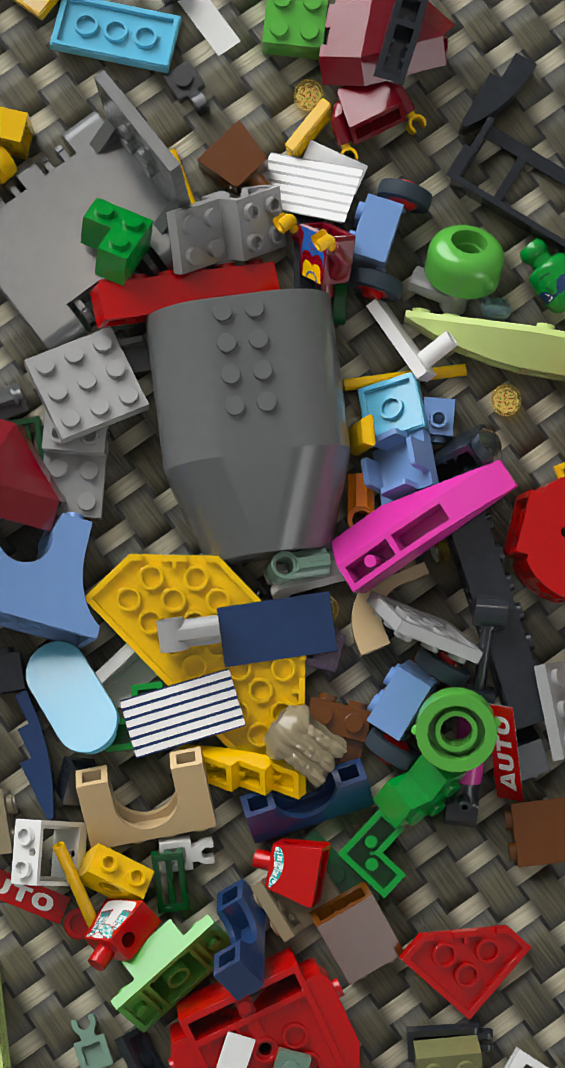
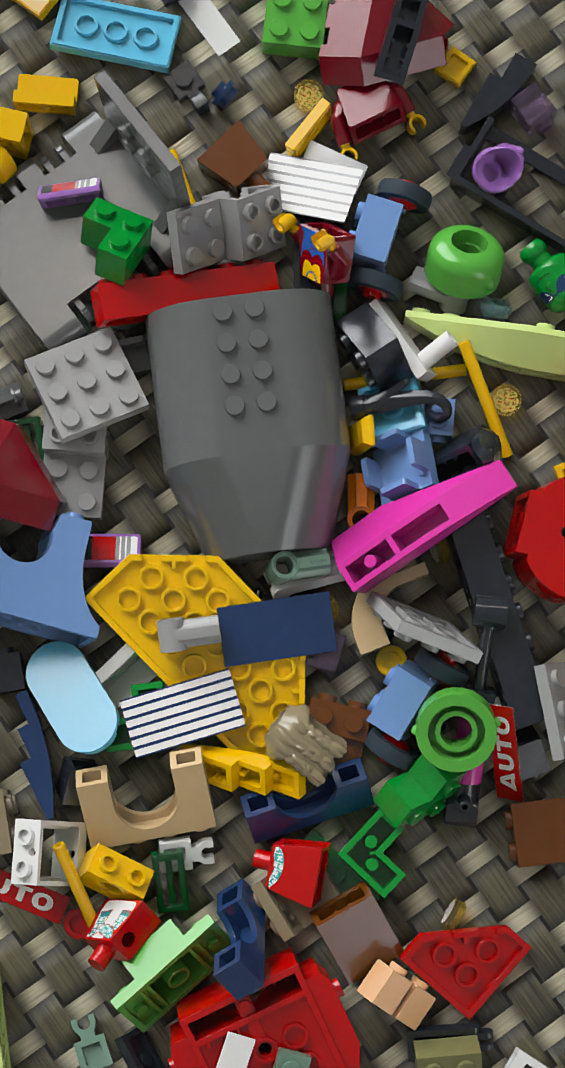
(46, 94): none -> yellow panel
(70, 193): none -> medium lavender slope
(110, 549): none -> slope
(223, 93): none -> dark blue plate
(373, 348): none -> black brick
(388, 658): none -> yellow tile
(394, 399): none -> black plant
(396, 994): none -> light nougat piece
(453, 914): none -> clear yellow tile
(457, 68): none -> yellow tile
(484, 395): none -> yellow bar
(498, 167): none -> medium lavender hair
(533, 110): none -> clear purple brick

